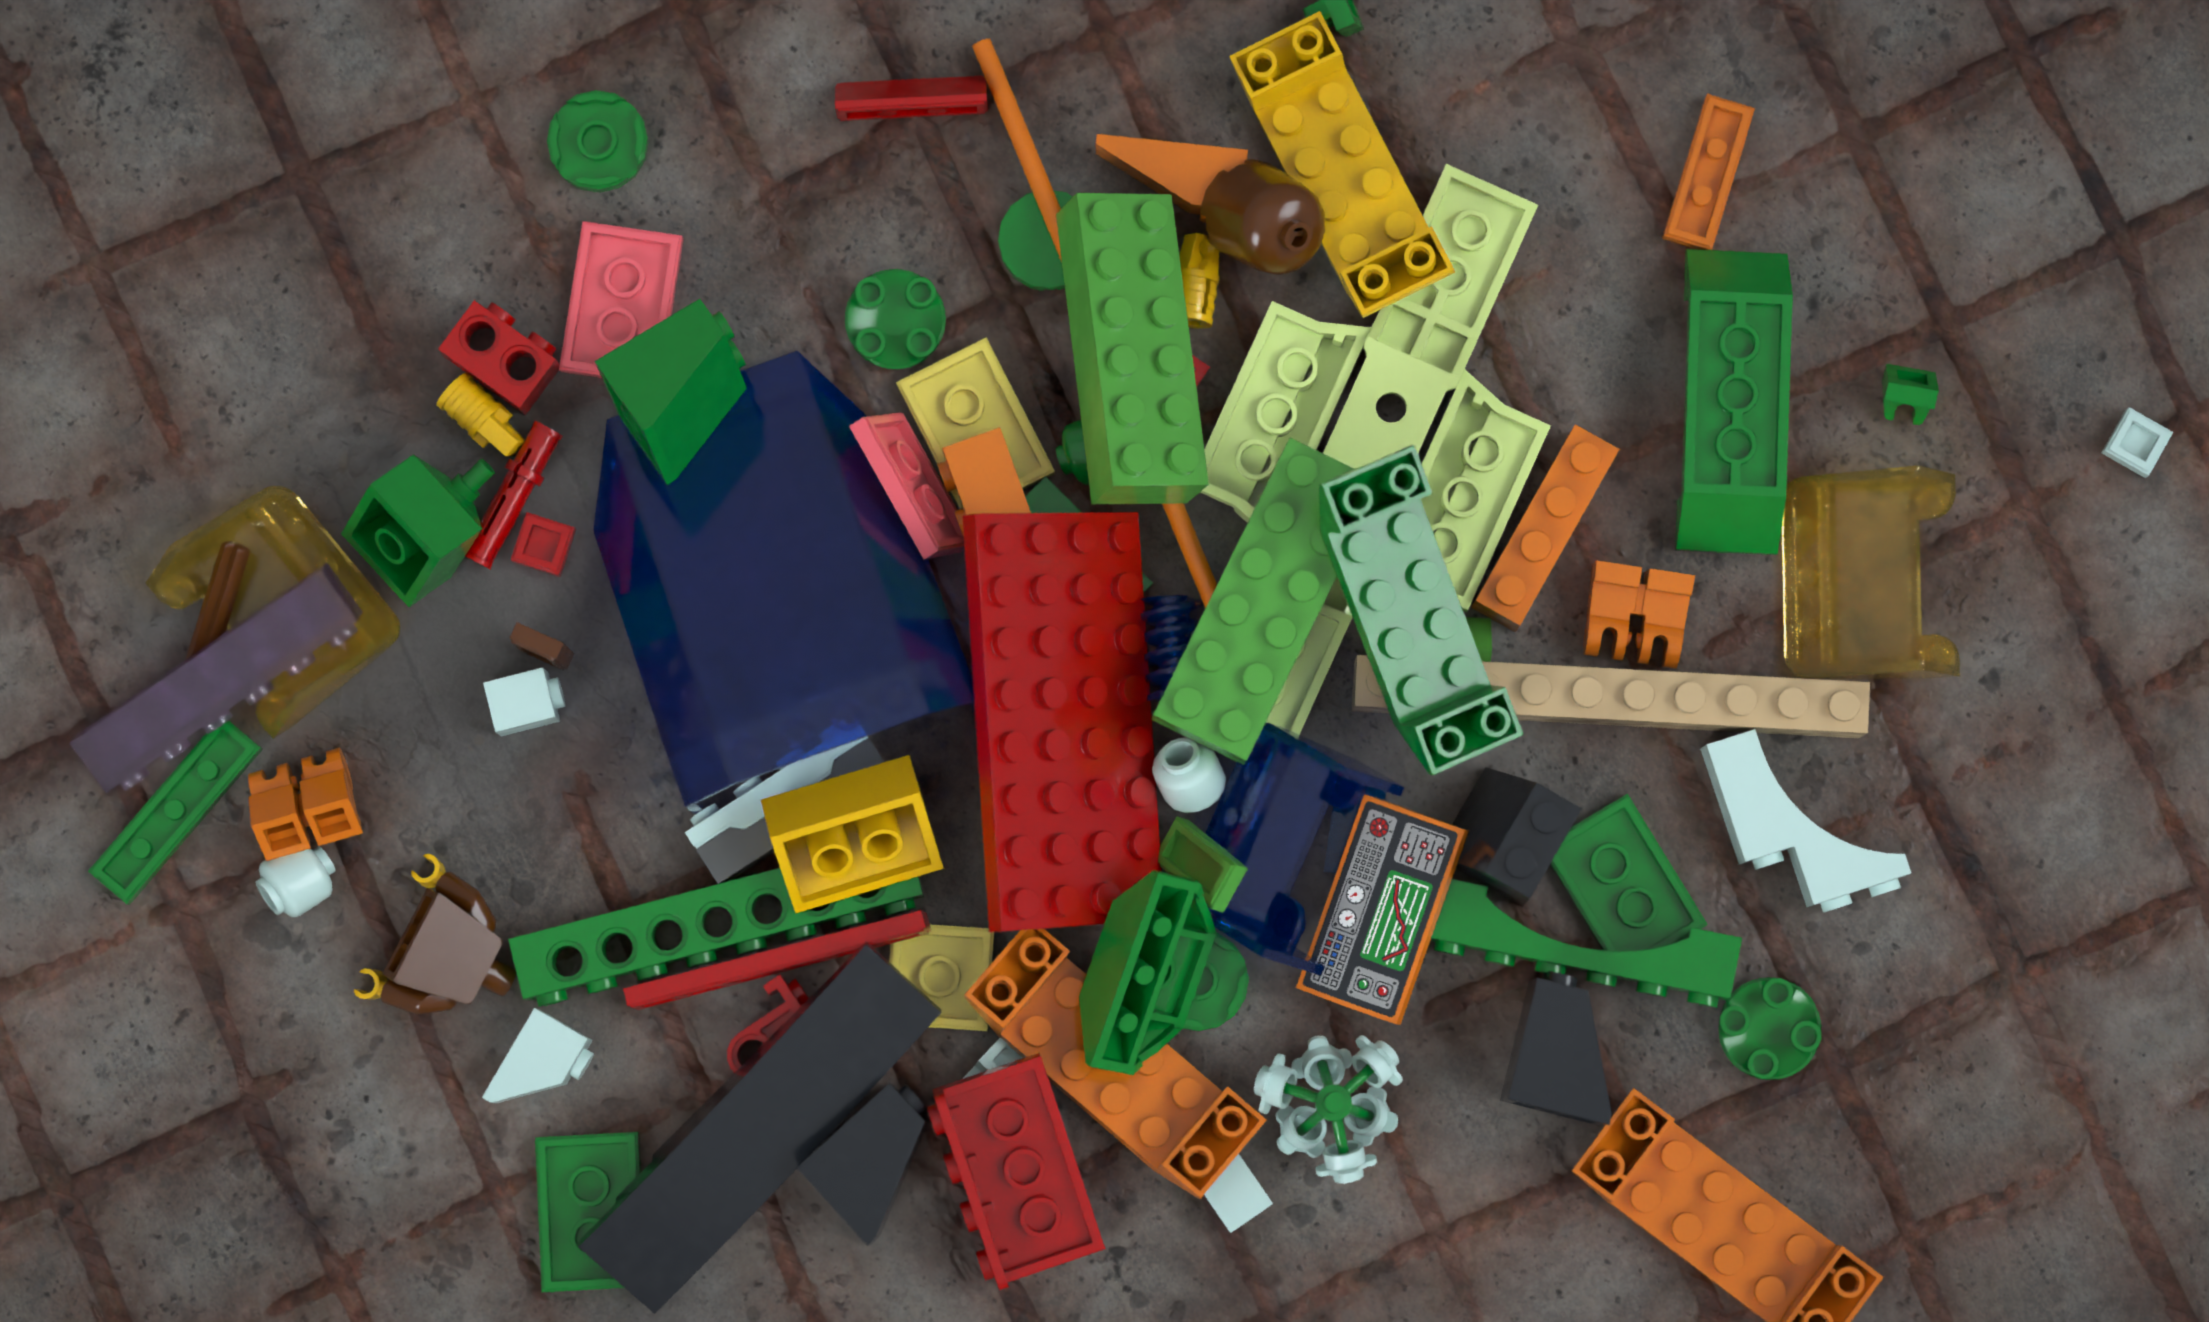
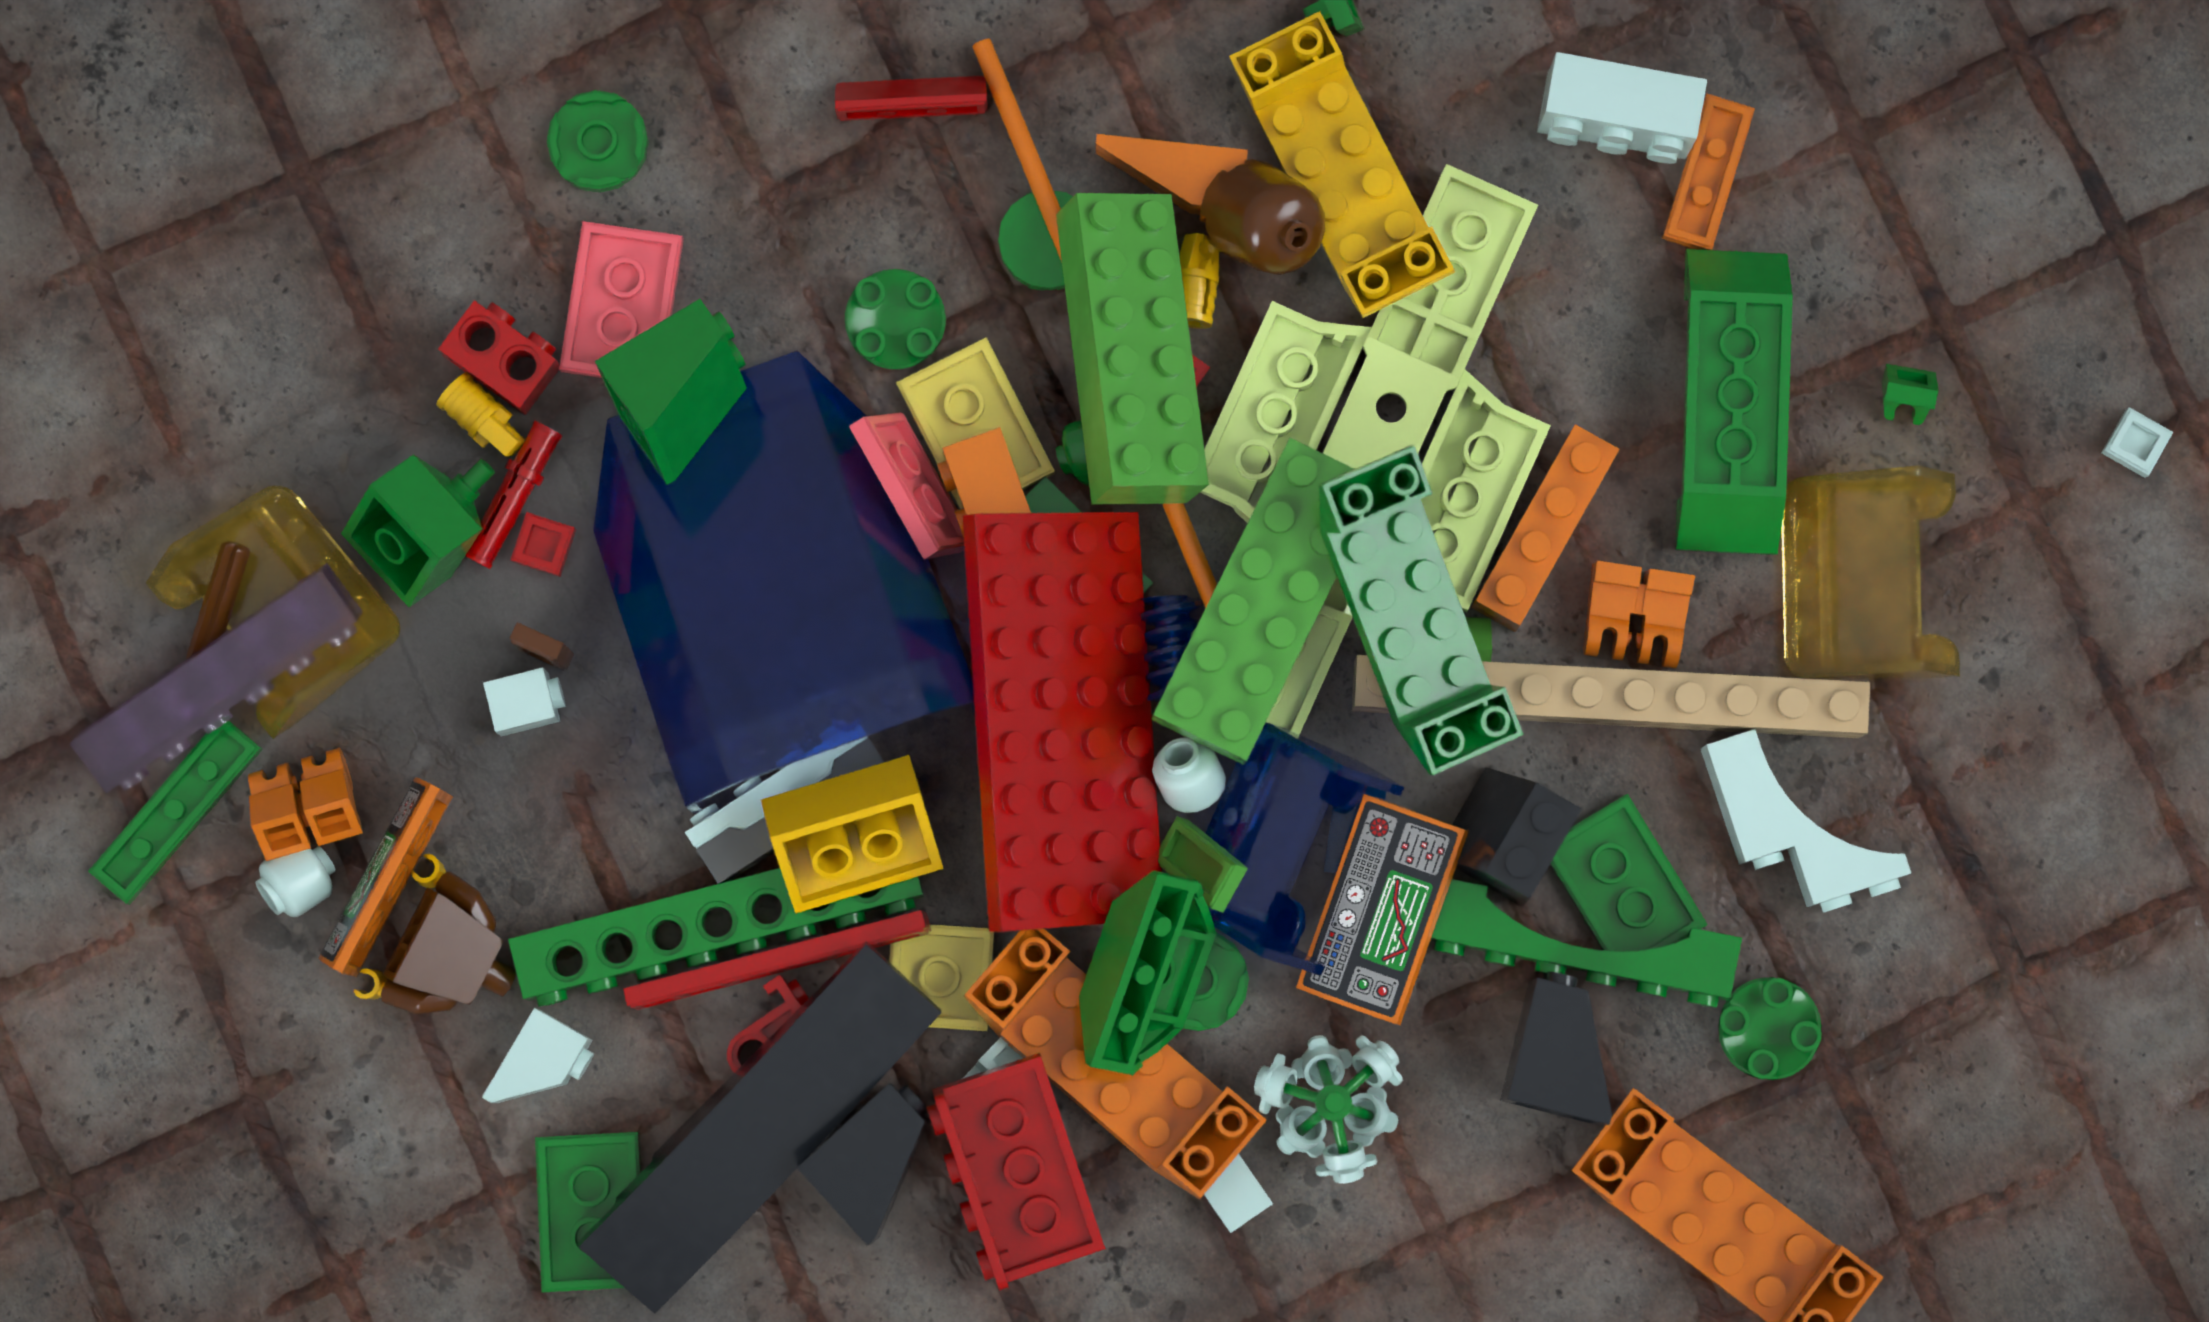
(385, 877): none -> orange slope
(1621, 107): none -> light aqua brick

